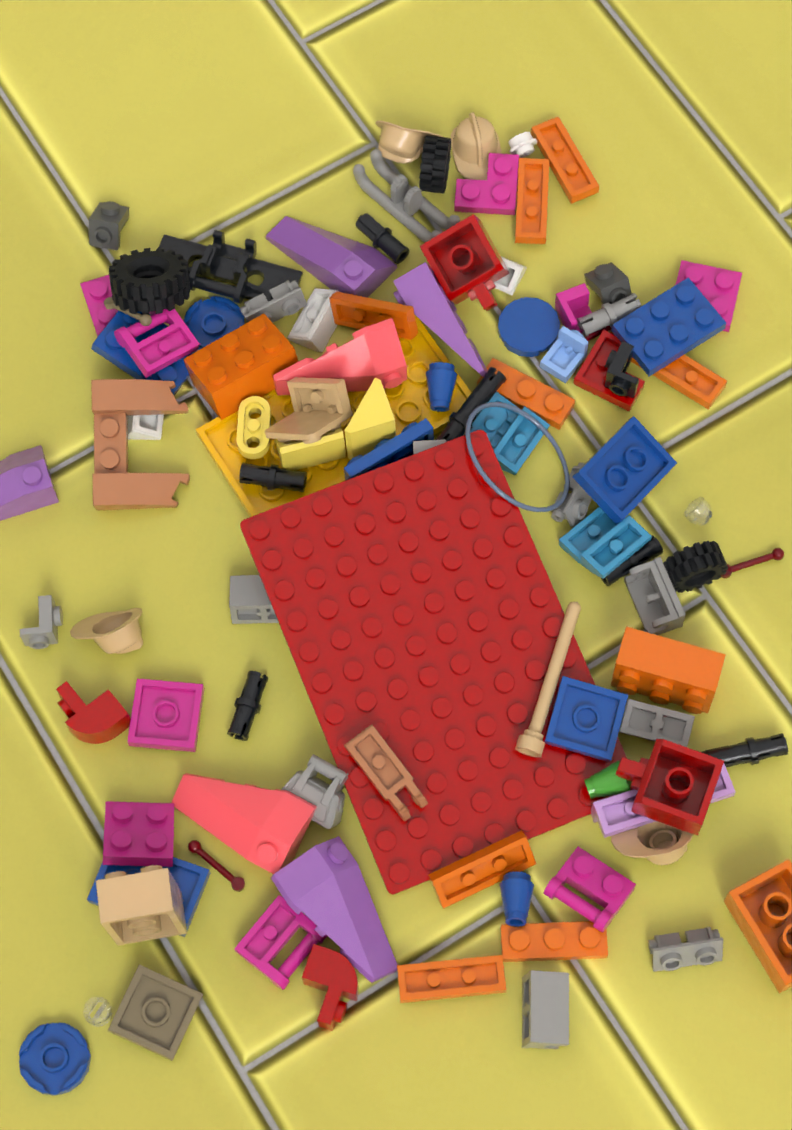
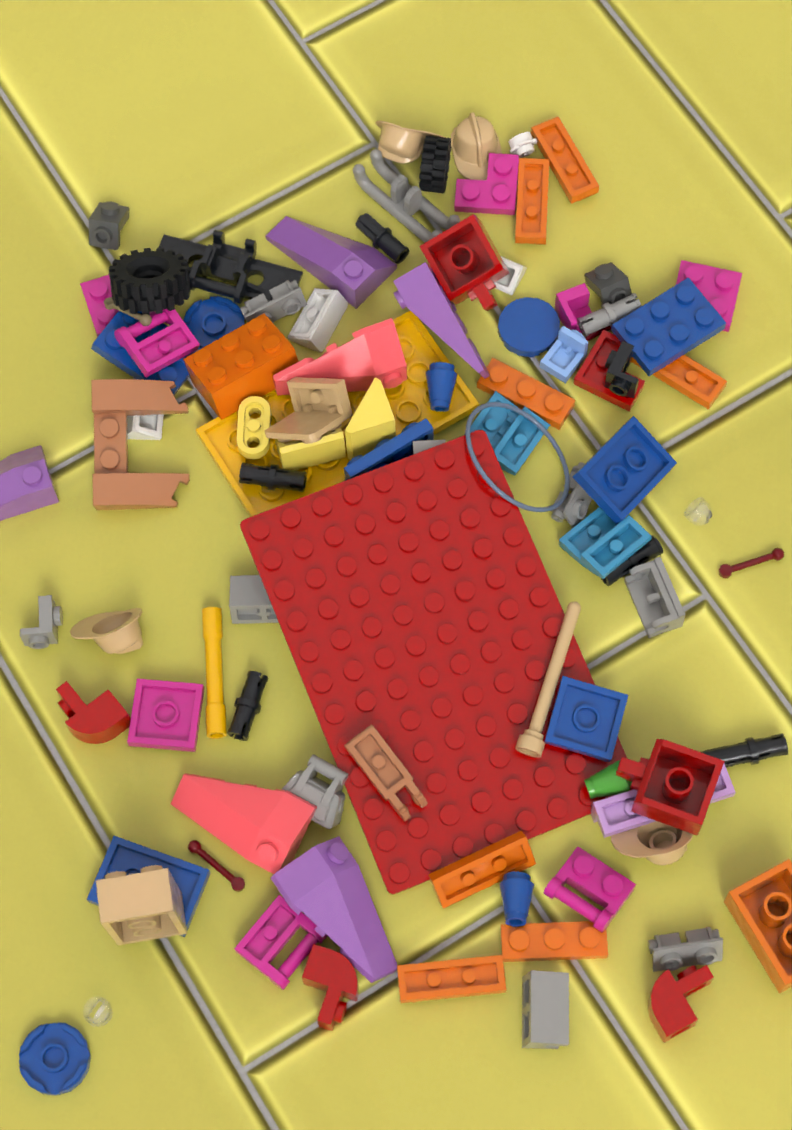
(138, 834): dark pink plate -> none
(155, 1012): dark tan plate -> none
(214, 675): none -> yellow piece
(362, 312): orange plate -> none
(480, 395): black pin -> none
(656, 723): light grey hinge -> none
(667, 670): orange brick -> none
(668, 1003): none -> red brick
(695, 566): black tyre -> none

